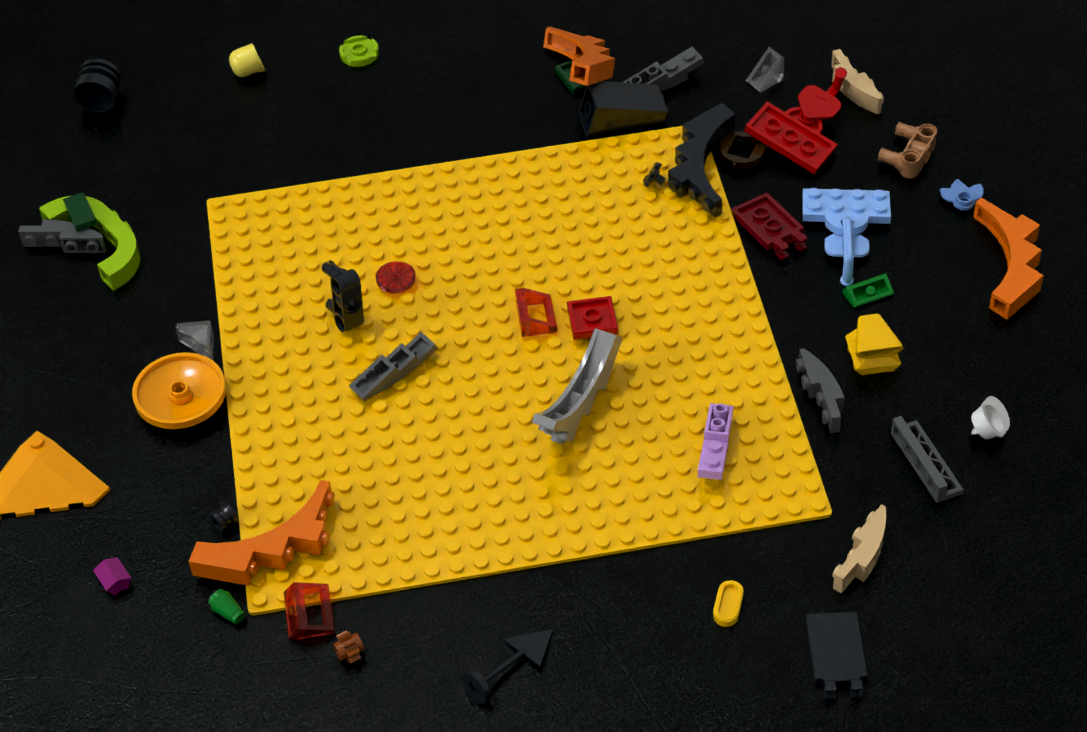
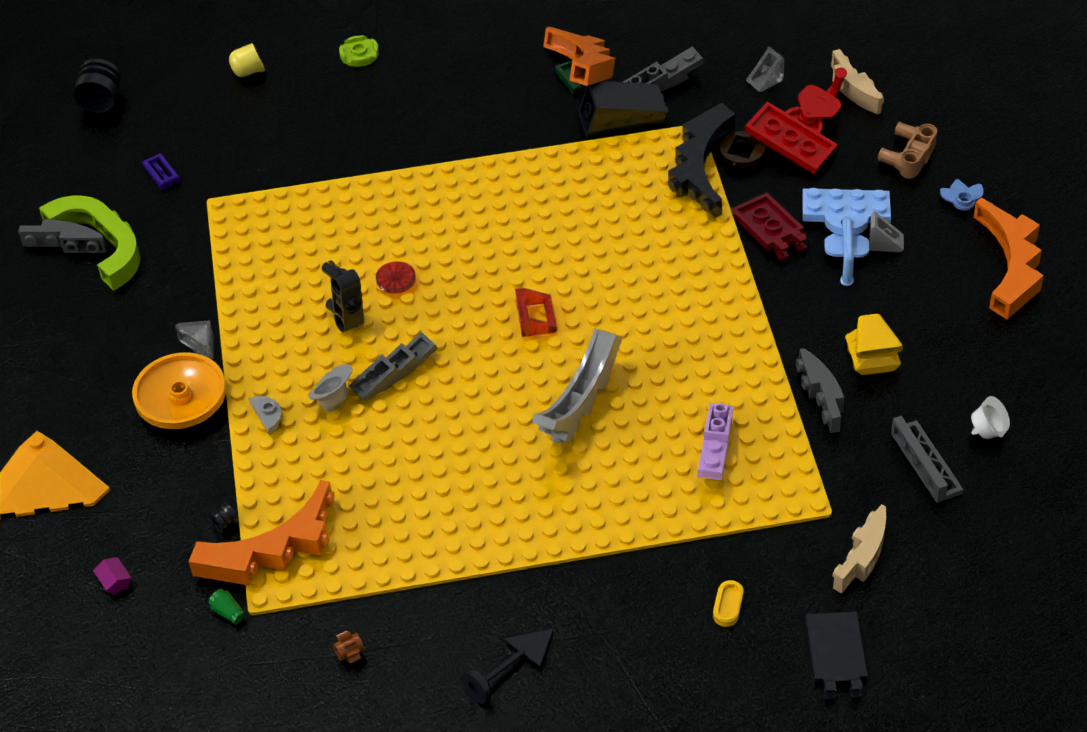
(80, 211): dark green tile -> none
(166, 181): none -> dark purple tile
(267, 411): none -> light grey plate
(296, 610): clear red tile -> none
(332, 388): none -> light grey piece
(591, 314): red plate -> none
(654, 175): black plant -> none
(868, 291): green slope -> none
(884, 235): none -> light grey slope

